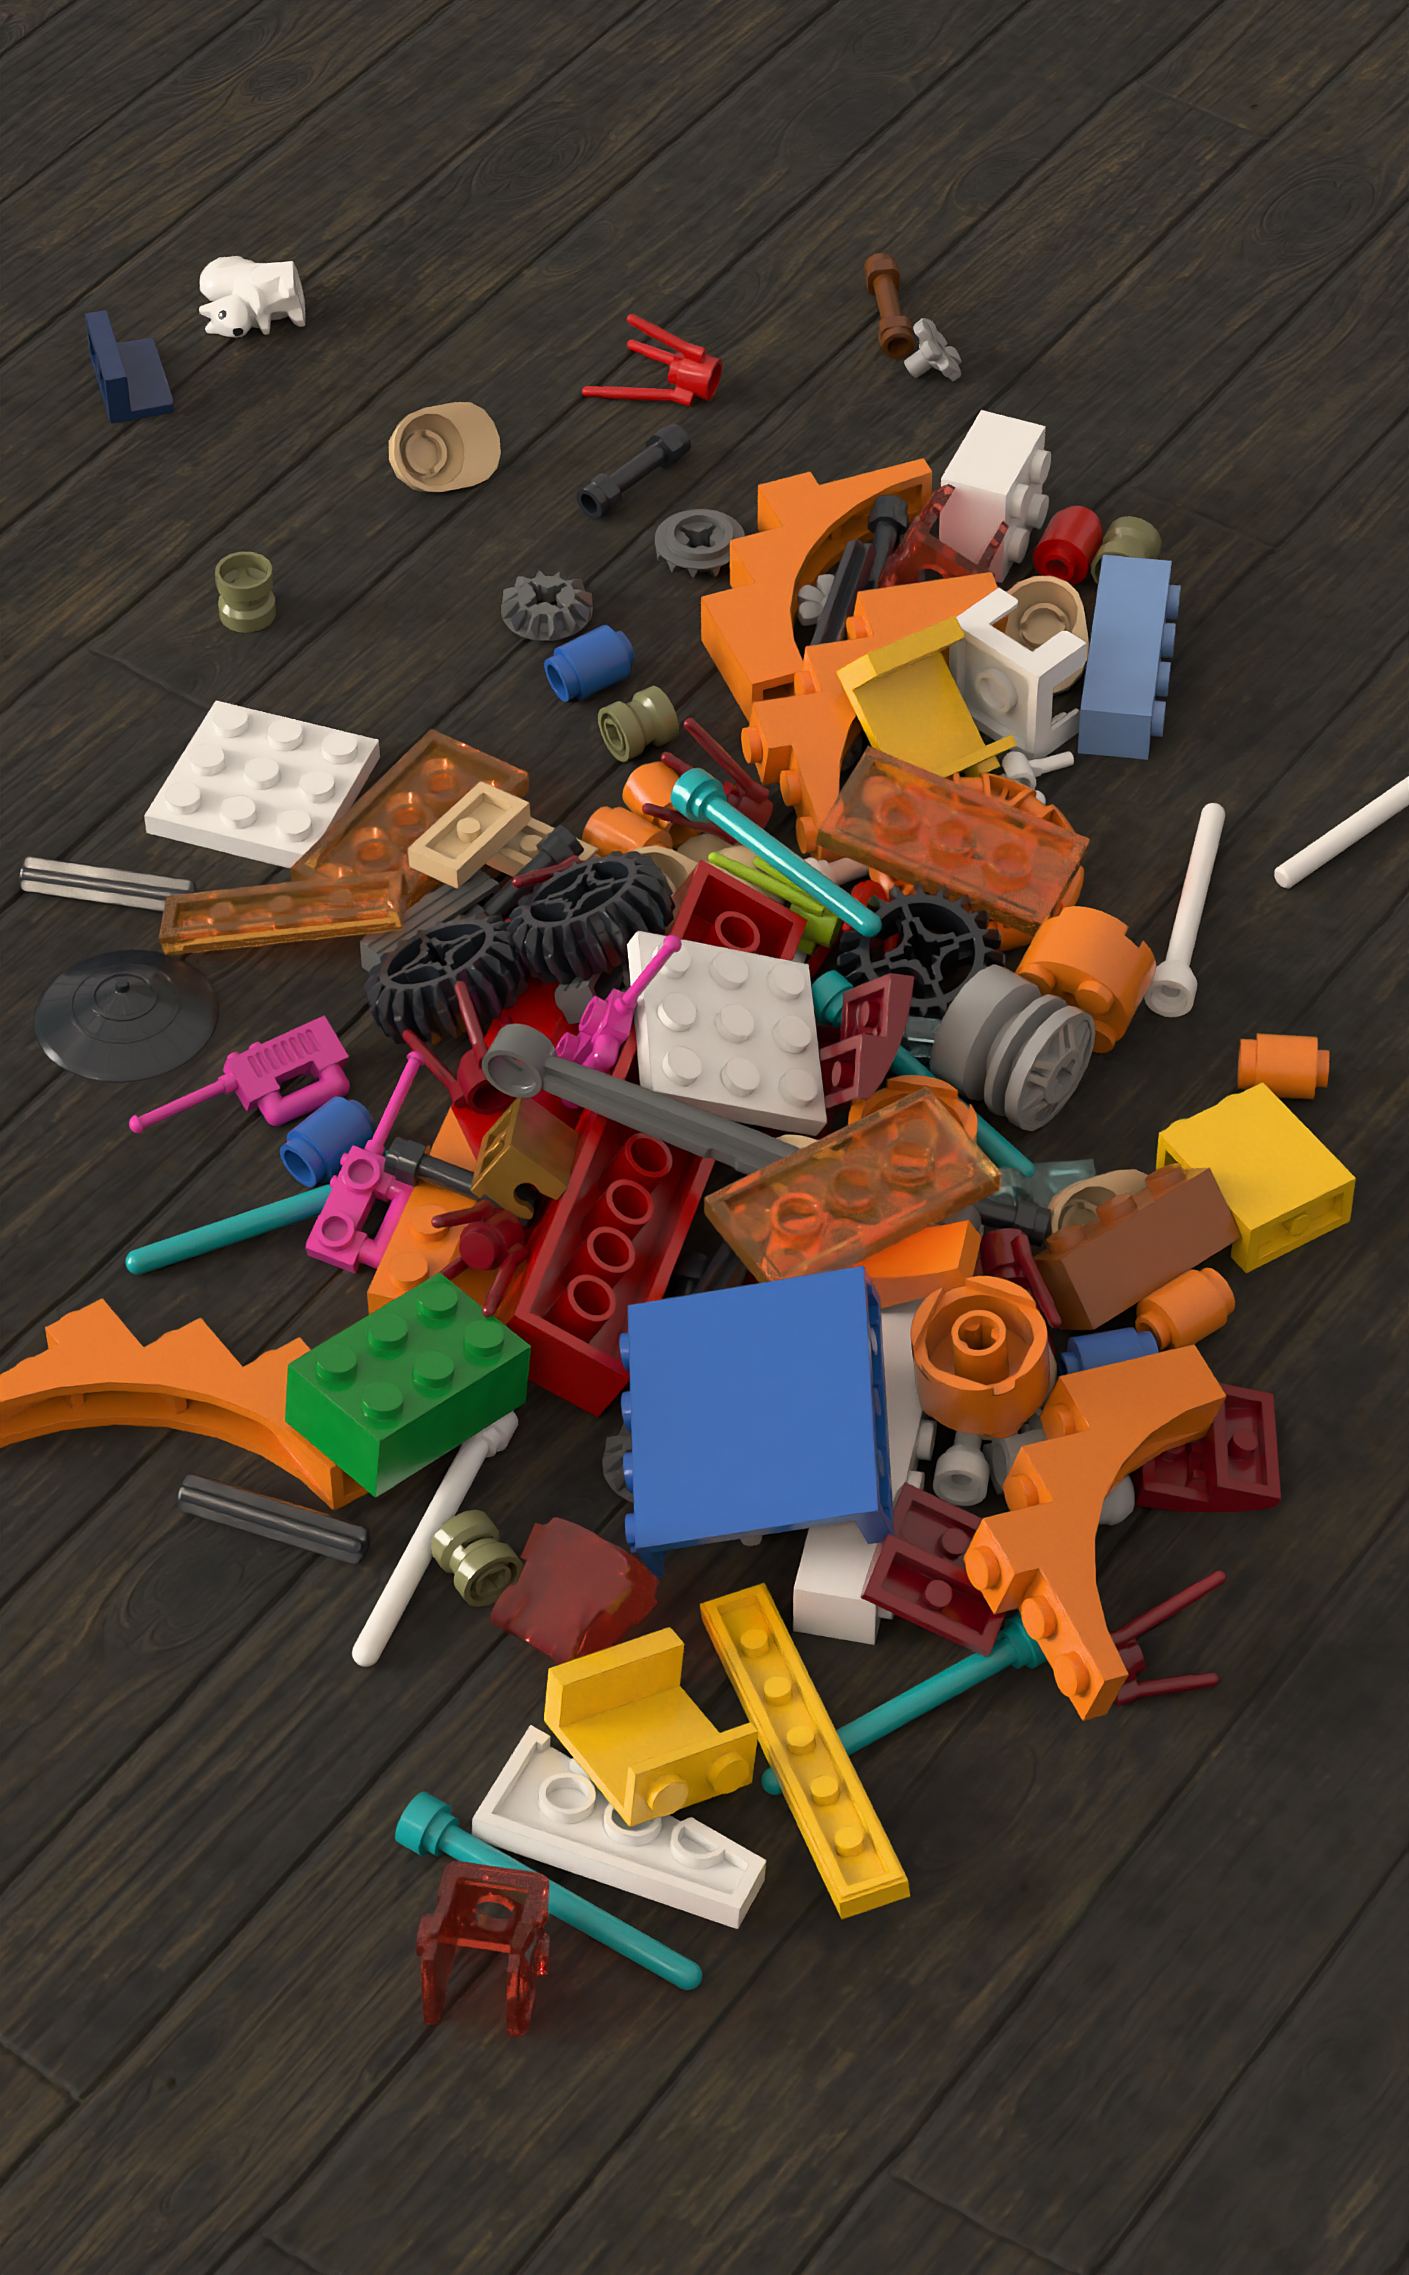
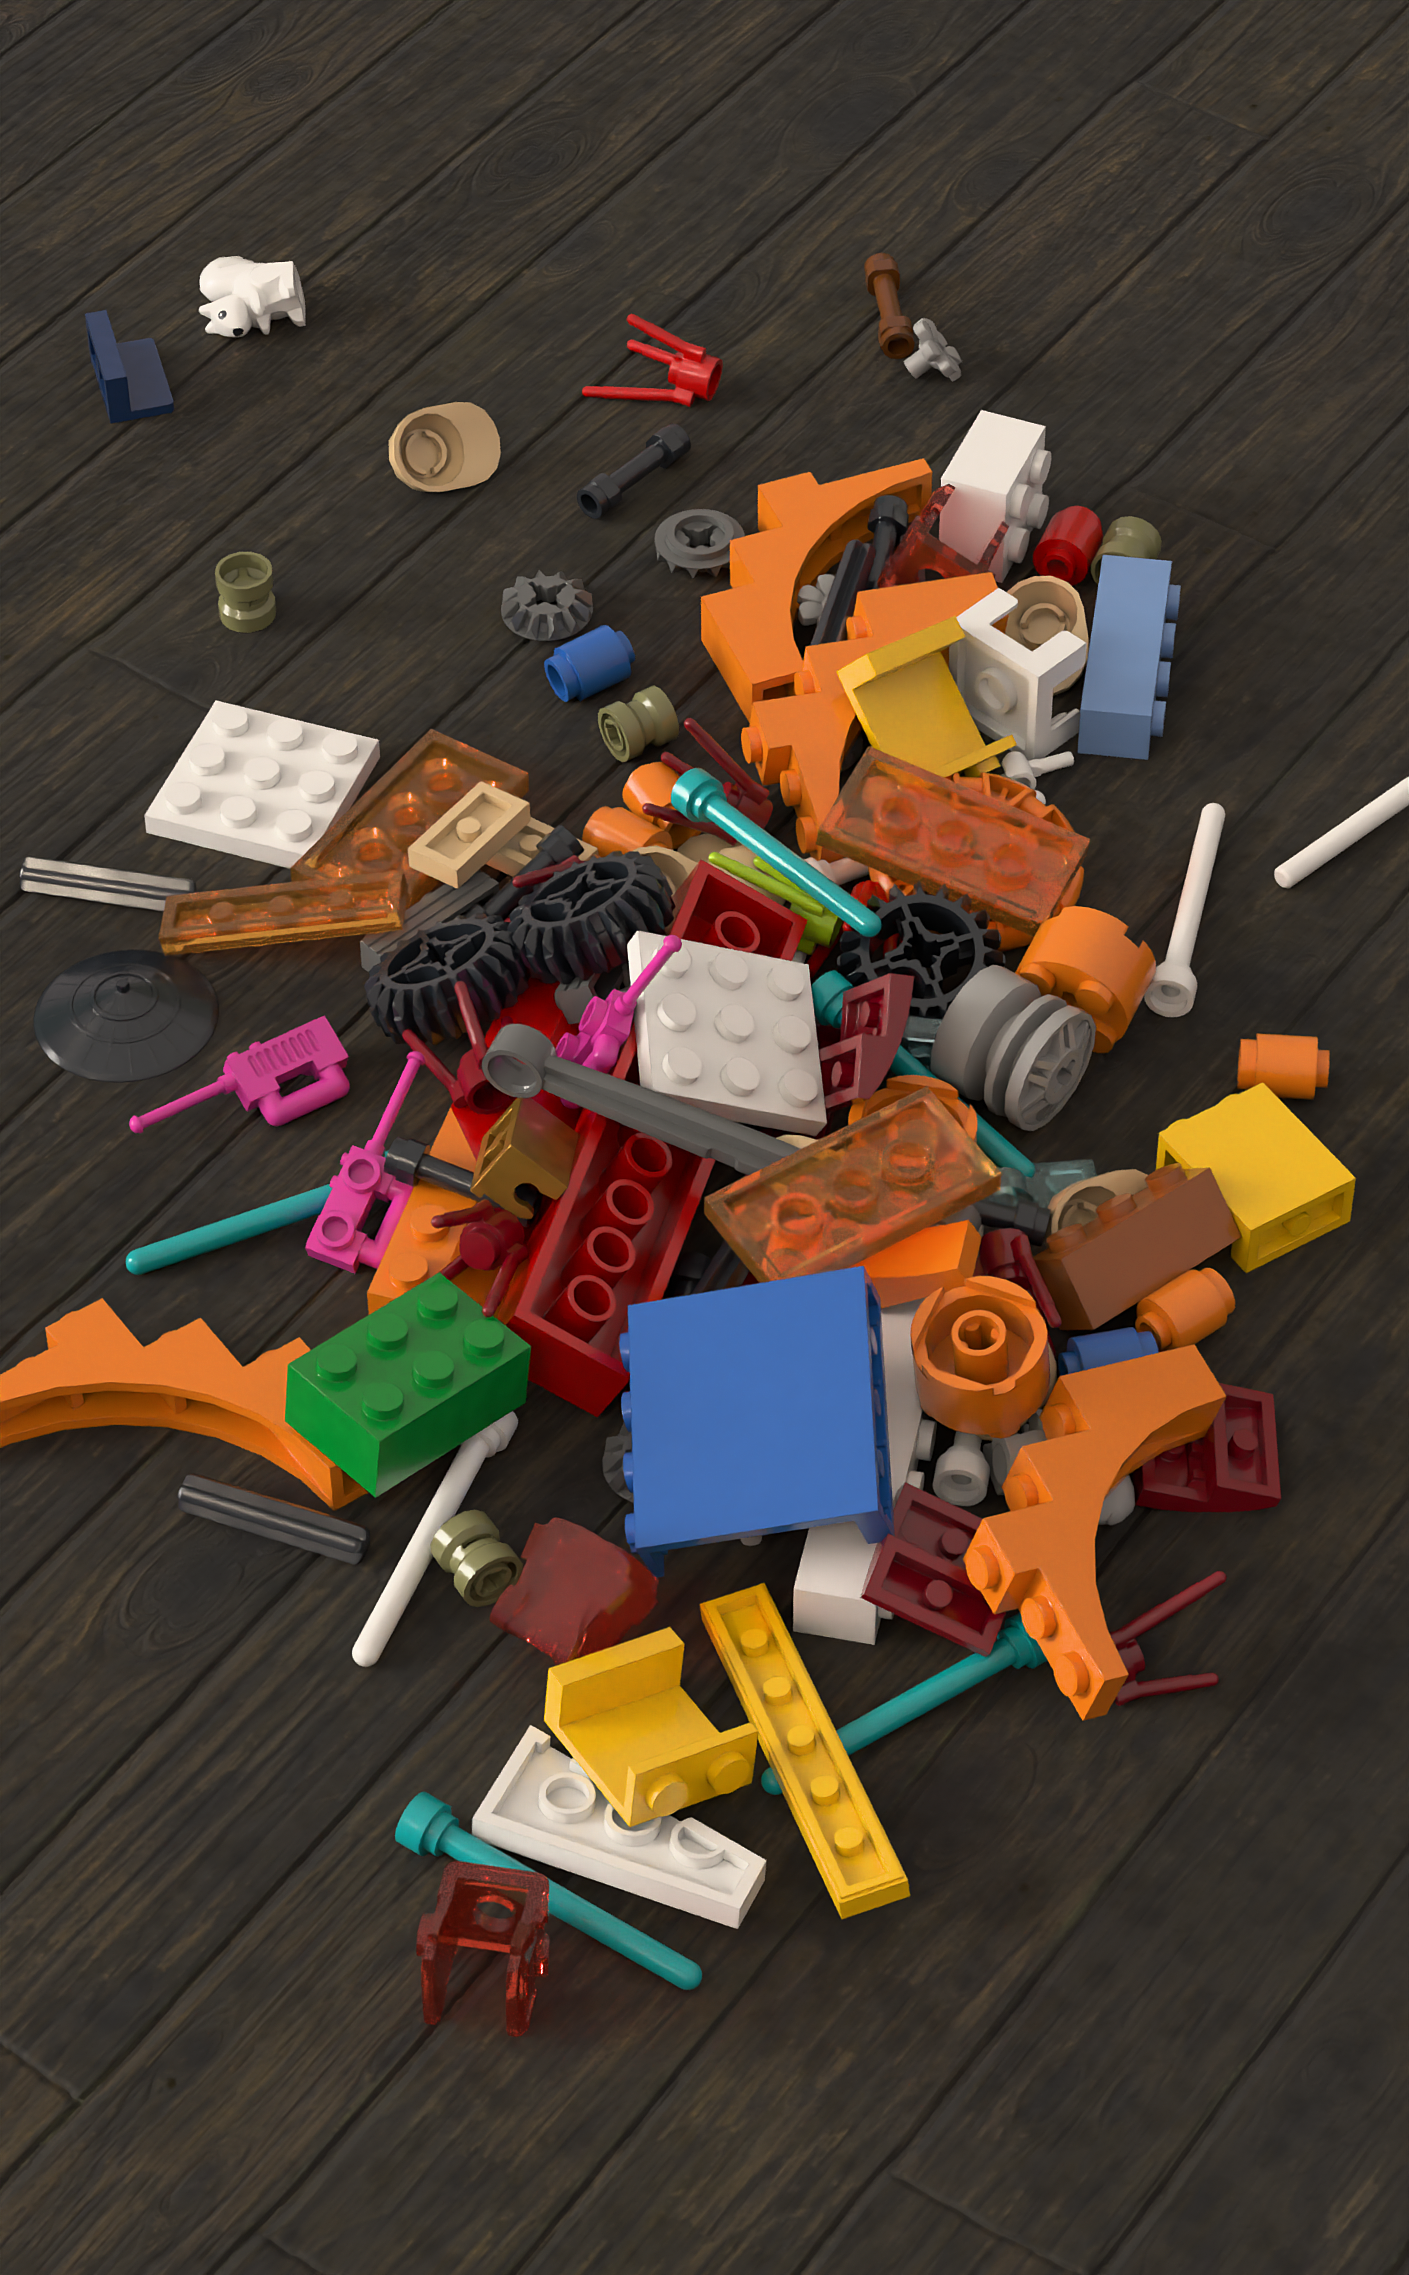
(322, 1138): blue brick -> none

